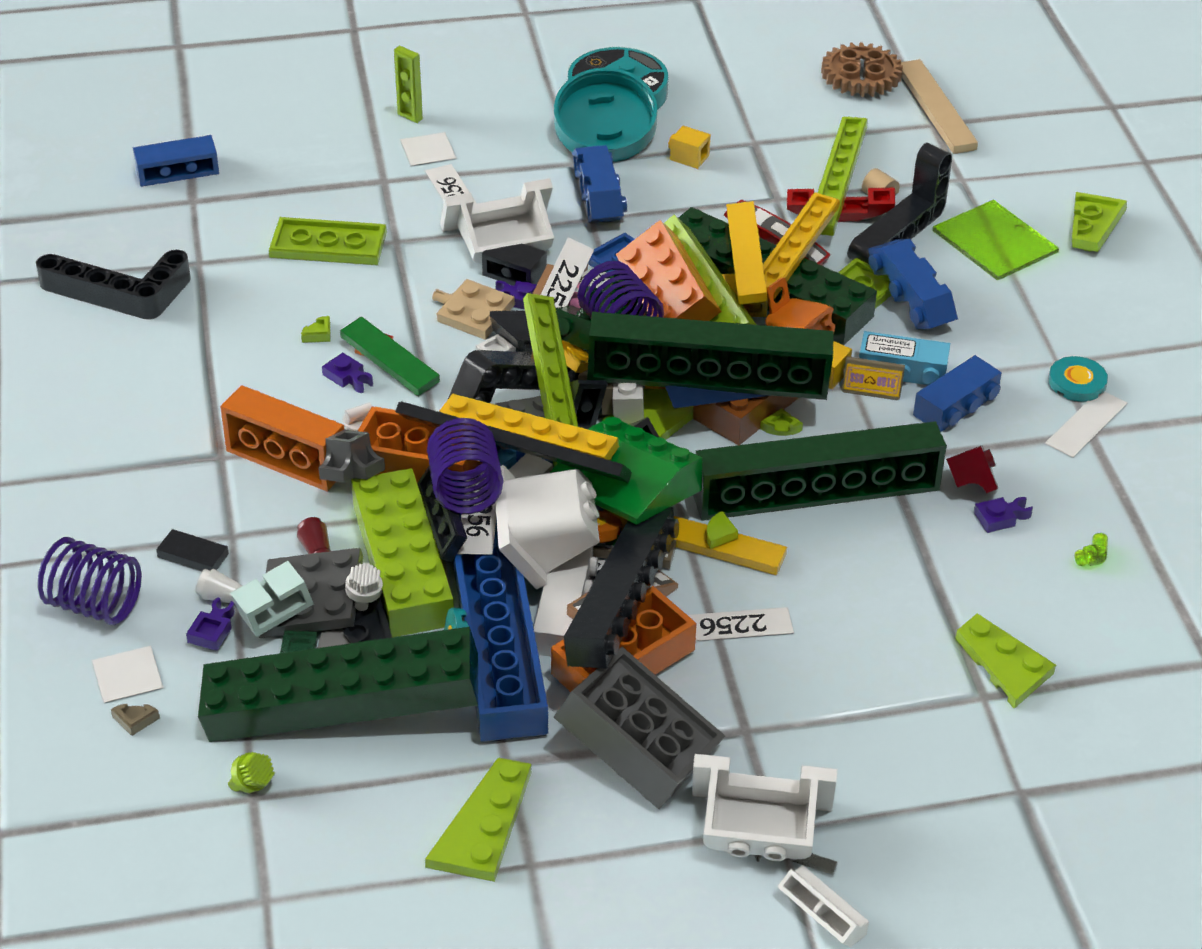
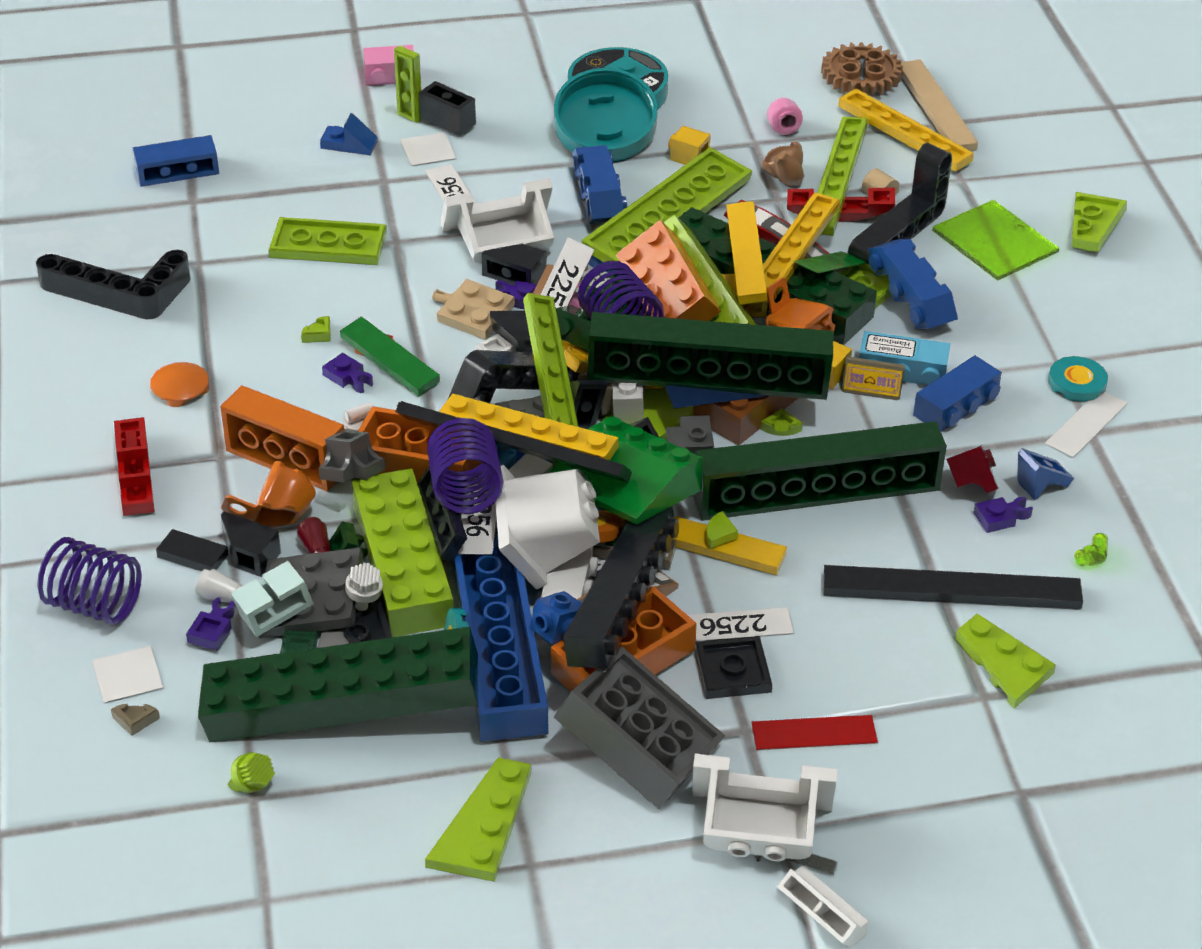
(133, 466): none -> red slope
(179, 382): none -> orange dish
(249, 543): none -> black slope
(281, 500): none -> orange piece
(346, 538): none -> dark green tile
(352, 138): none -> blue slope
(380, 64): none -> bright pink brick
(447, 108): none -> black brick
(554, 615): none -> blue brick
(693, 433): none -> dark grey brick
(697, 185): none -> lime plate
(733, 667): none -> black tile
(784, 116): none -> bright pink head
(785, 164): none -> medium nougat hair
(814, 732): none -> red sticker
(829, 262): none -> green sticker
(901, 126): none -> yellow plate
(952, 586): none -> black tile
(1038, 471): none -> blue slope

